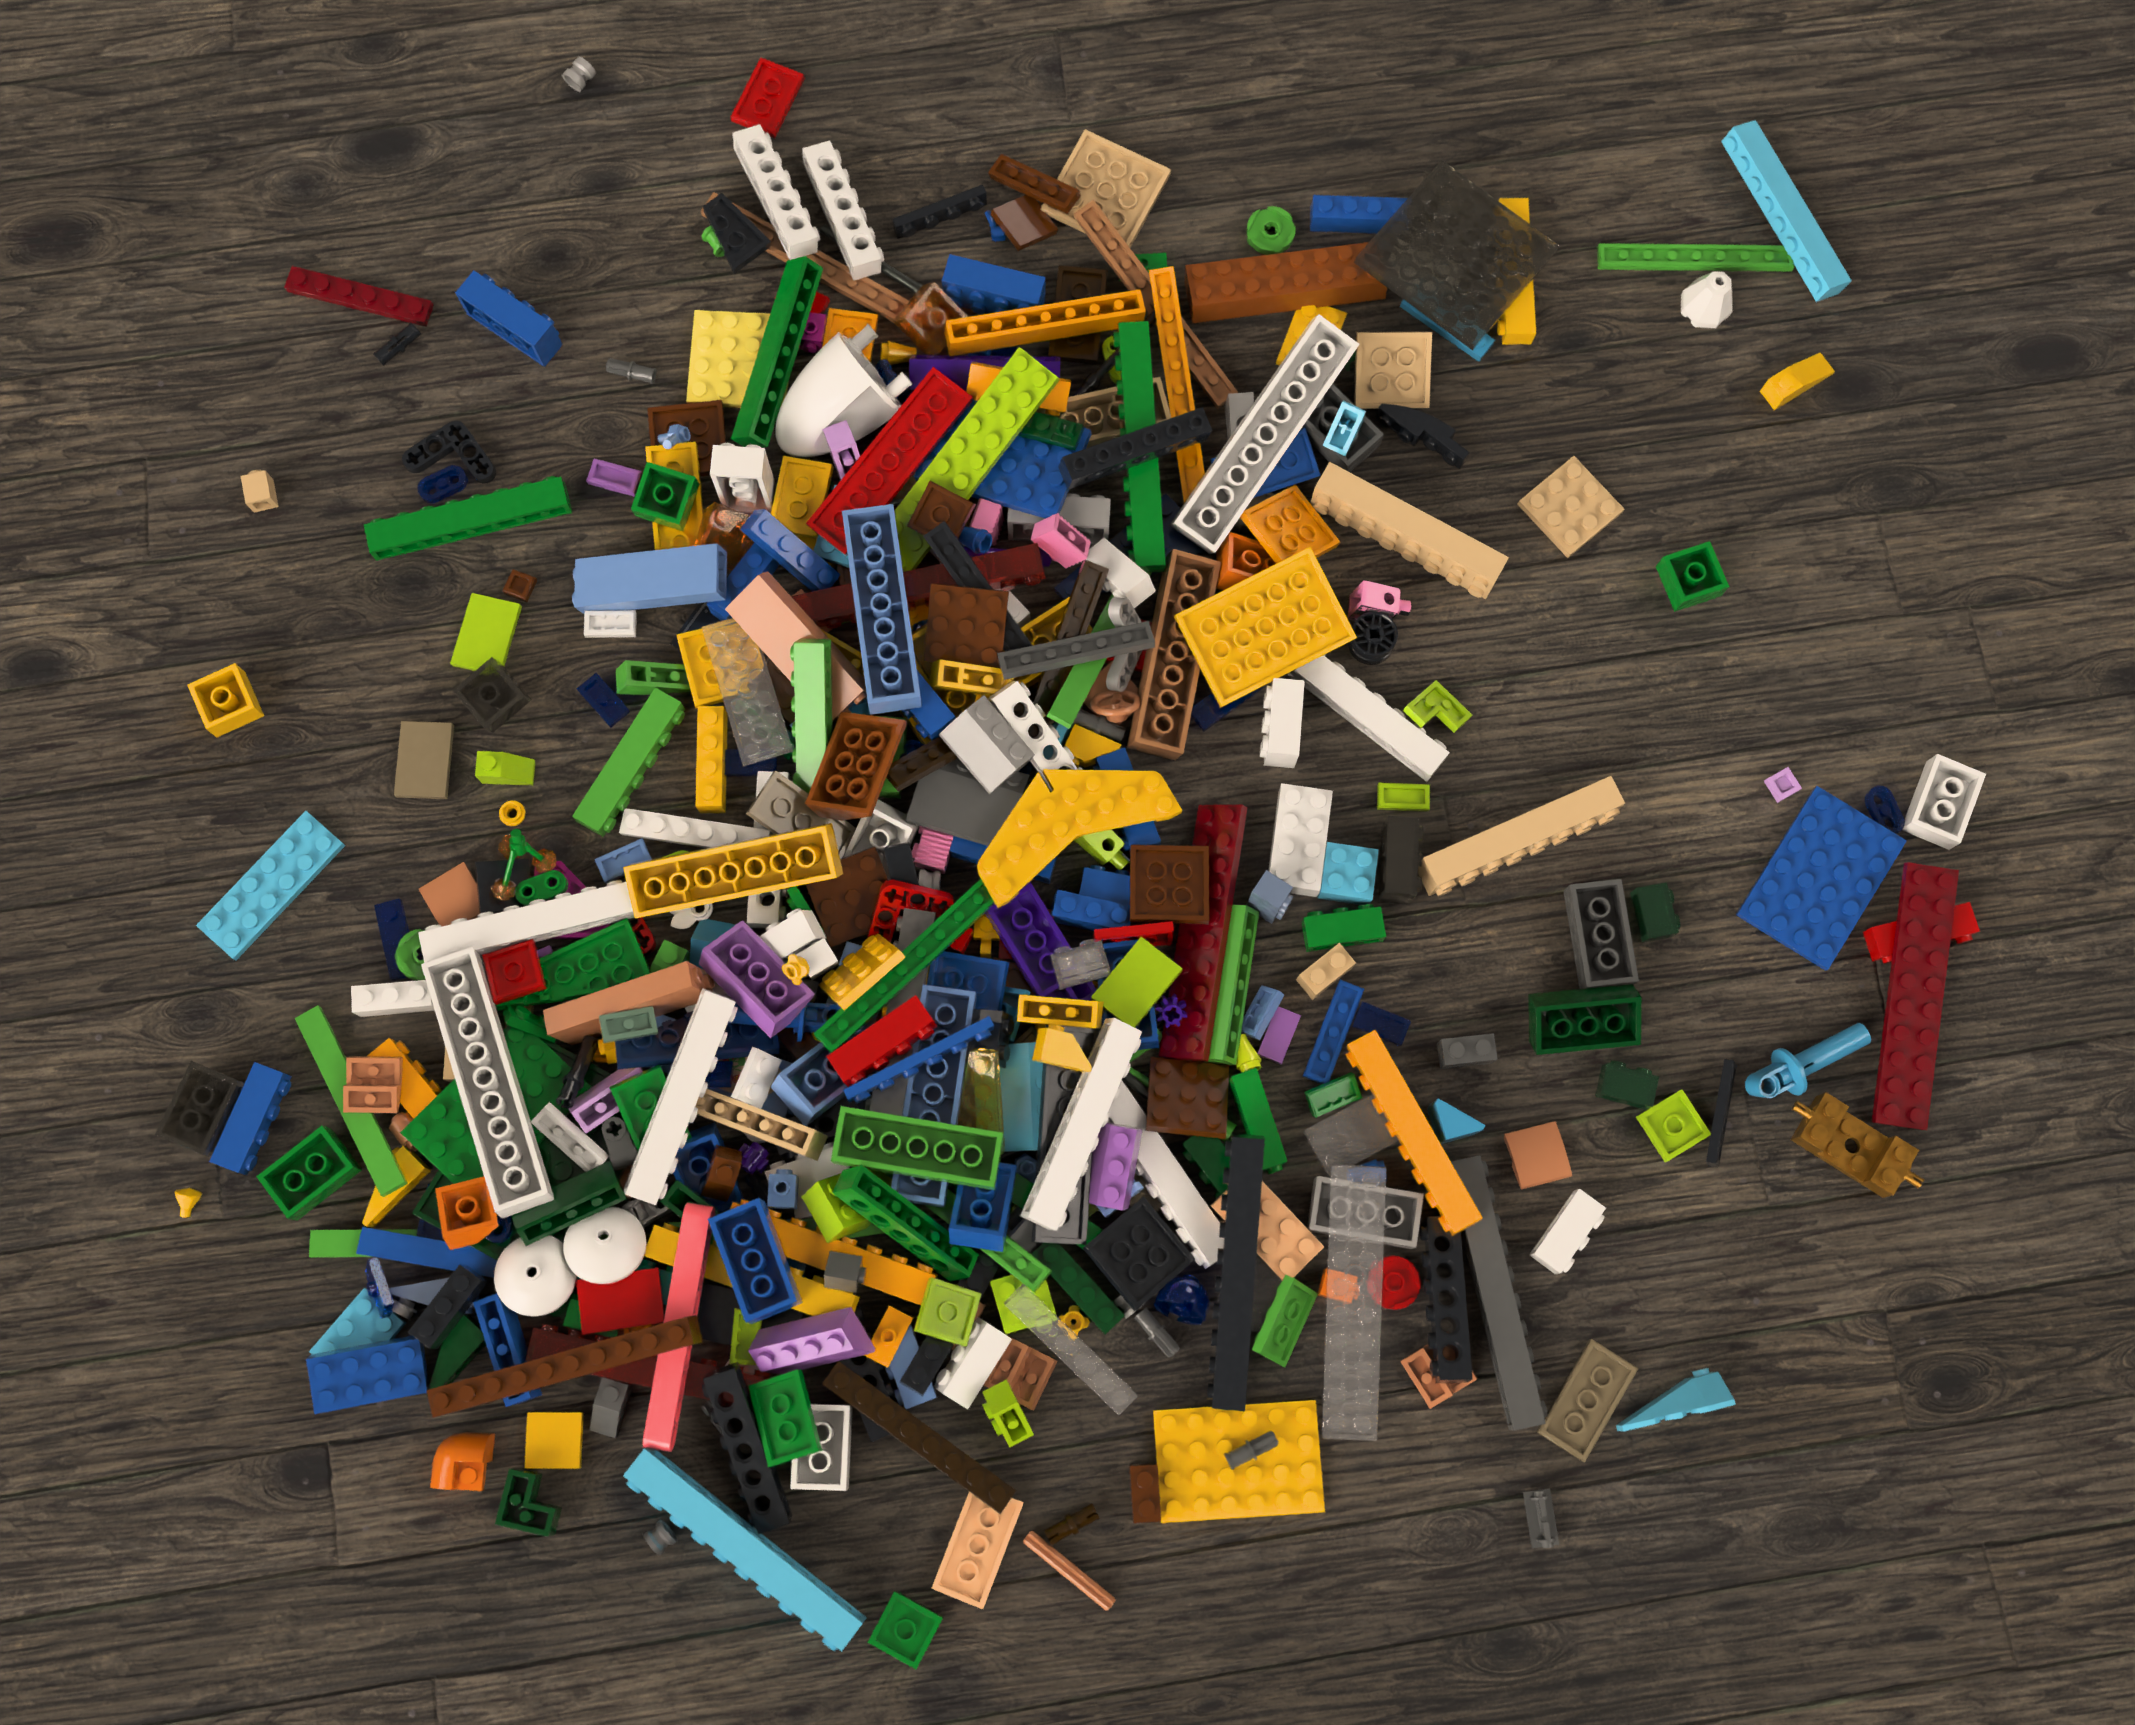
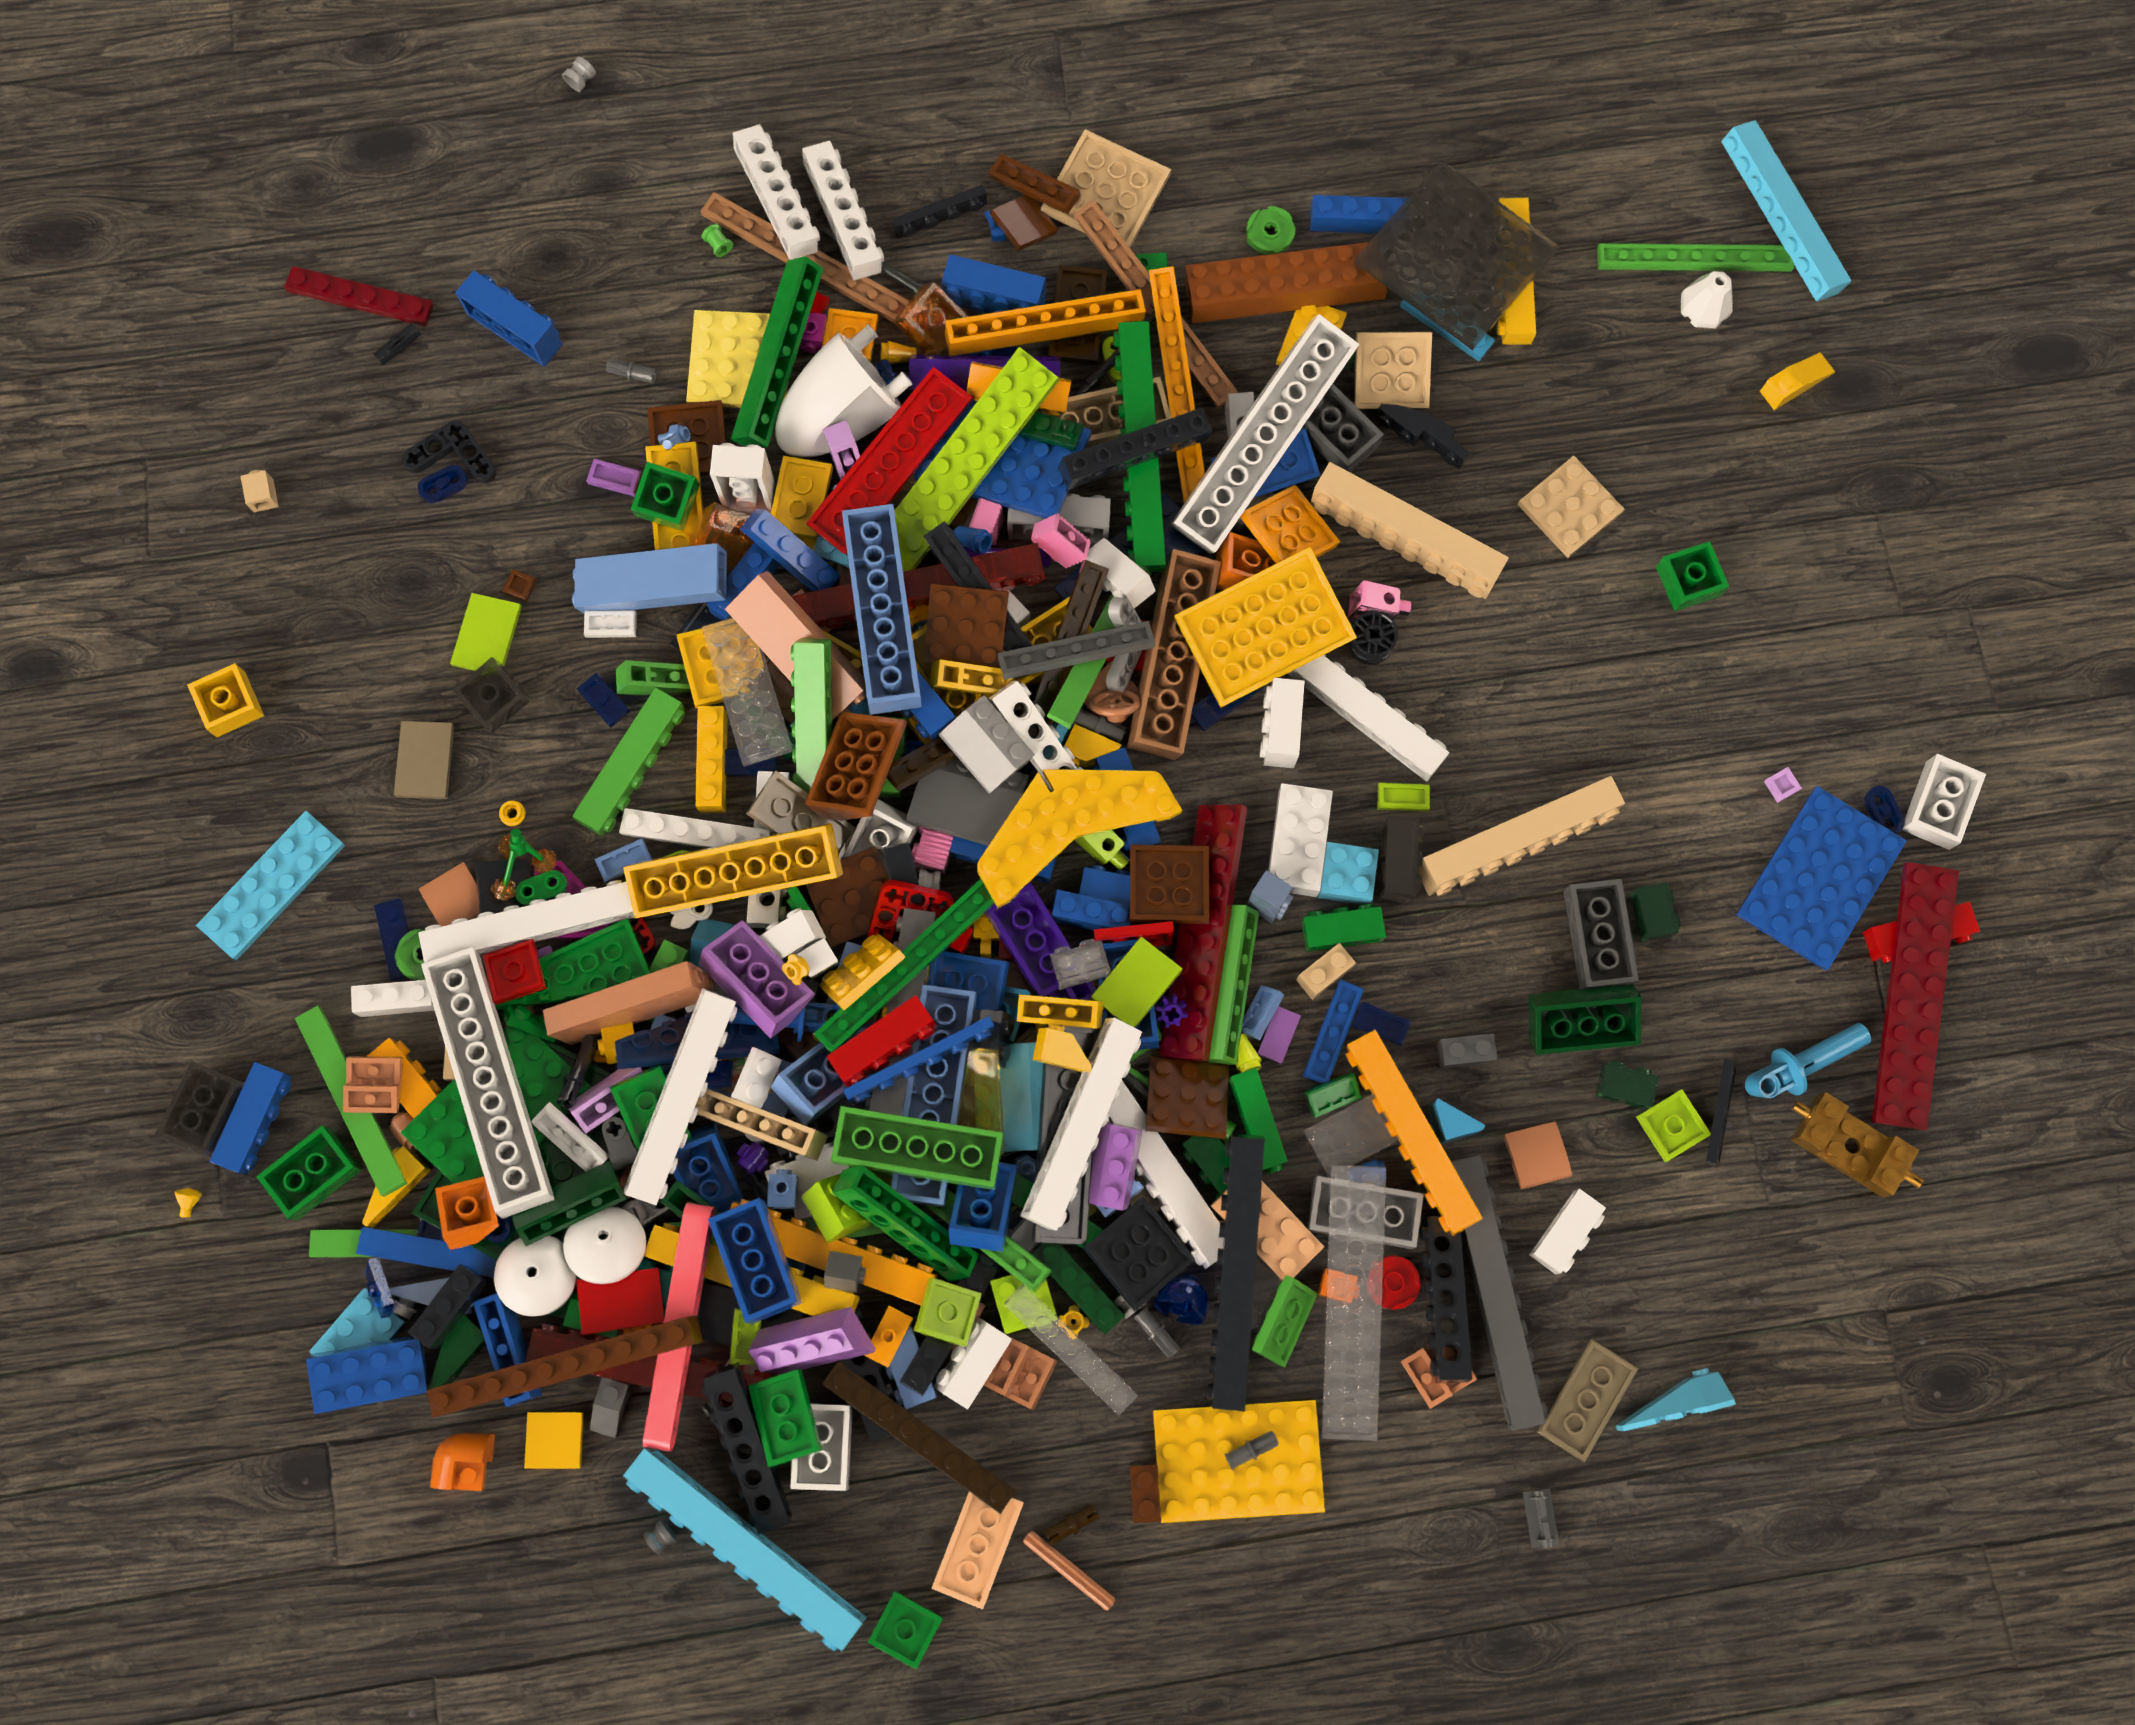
(467, 518): green brick -> none
(504, 768): lime slope -> none
(519, 1505): dark green brick -> none
(628, 1024): sand green plate -> none
(722, 1173): reddish brown slope -> none
(735, 232): black wing -> none
(768, 97): red tile -> none
(939, 506): reddish brown tile -> none
(1007, 1413): lime brick -> none
(1344, 428): medium azure slope -> none
(1437, 702): lime plate -> none

